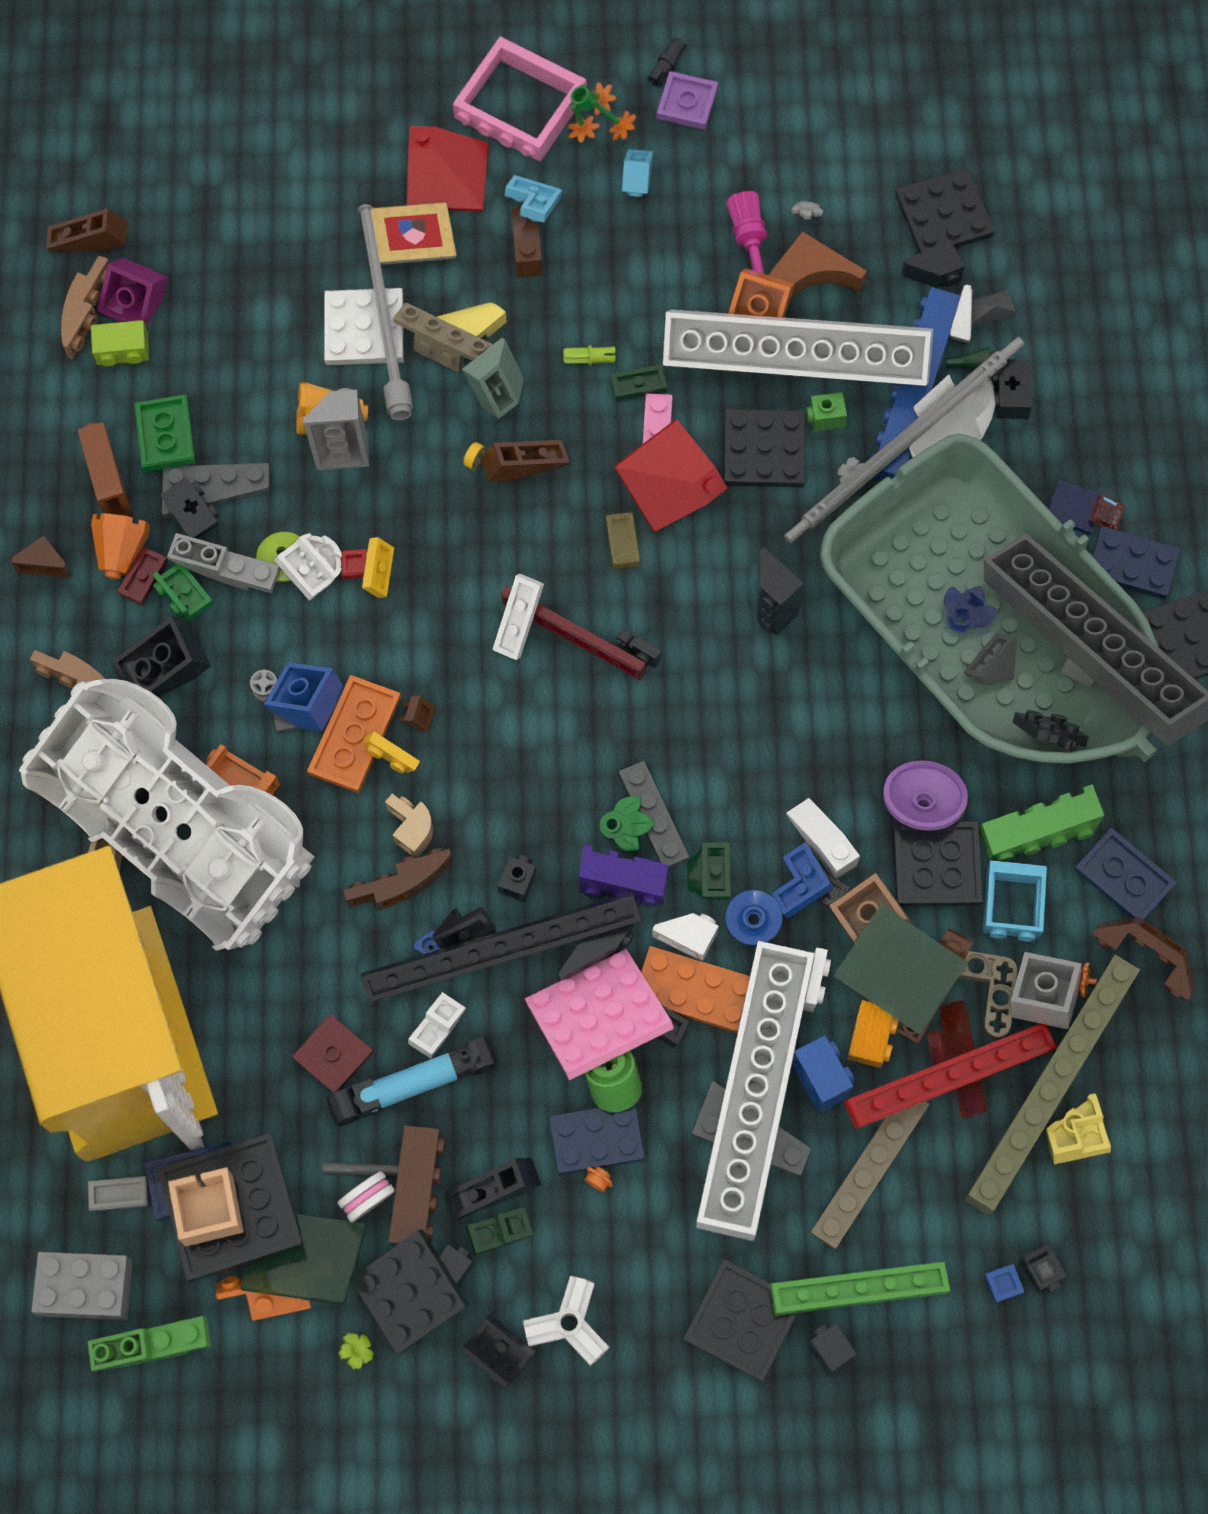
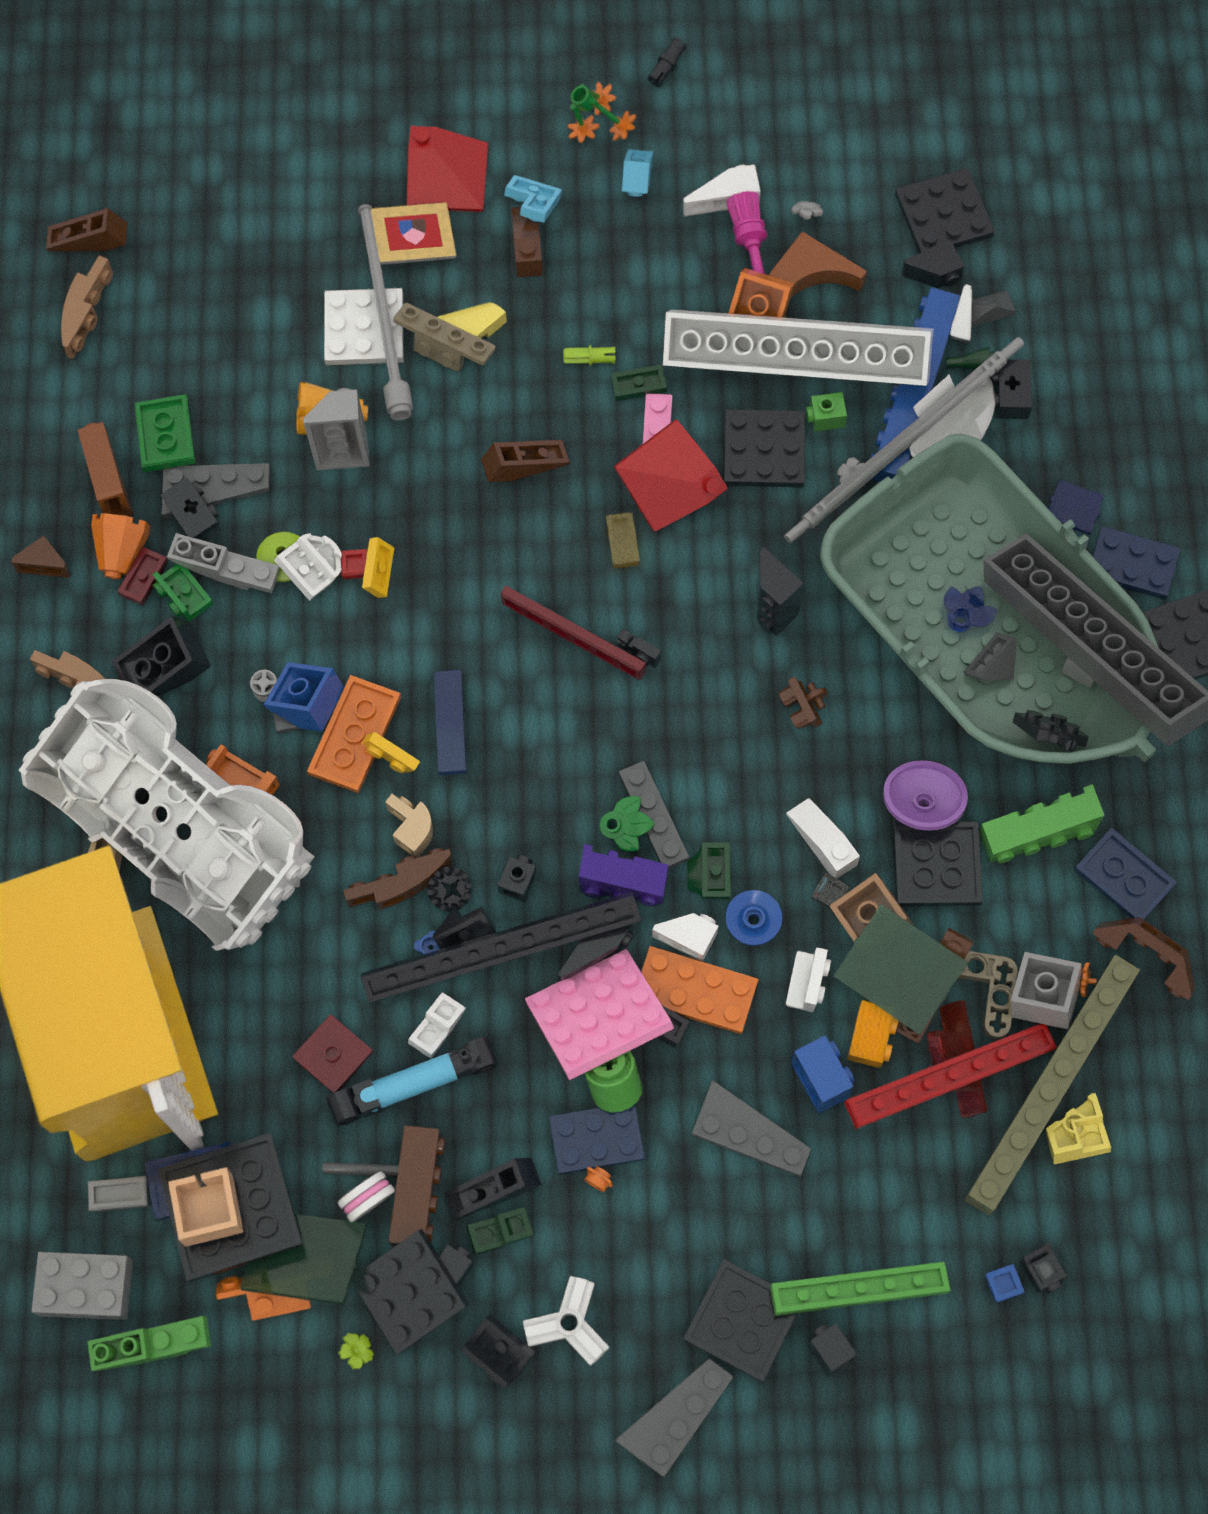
(120, 343): lime piece -> none
(131, 292): magenta slope -> none
(418, 713): reddish brown tile -> none
(437, 891): none -> black gear
(450, 722): none -> dark blue slope
(474, 455): yellow tile -> none
(495, 379): sand green slope -> none
(518, 616): white plate -> none
(534, 66): bright pink window -> none
(672, 1422): none -> dark grey wing
(687, 100): medium lavender plate -> none
(716, 192): none -> white slope
(755, 1091): white brick -> none
(797, 693): none -> reddish brown hips
(808, 883): blue plate -> none
(866, 1175): dark tan plate -> none
(1015, 873): medium azure window -> none
(1107, 512): clear red tile -> none

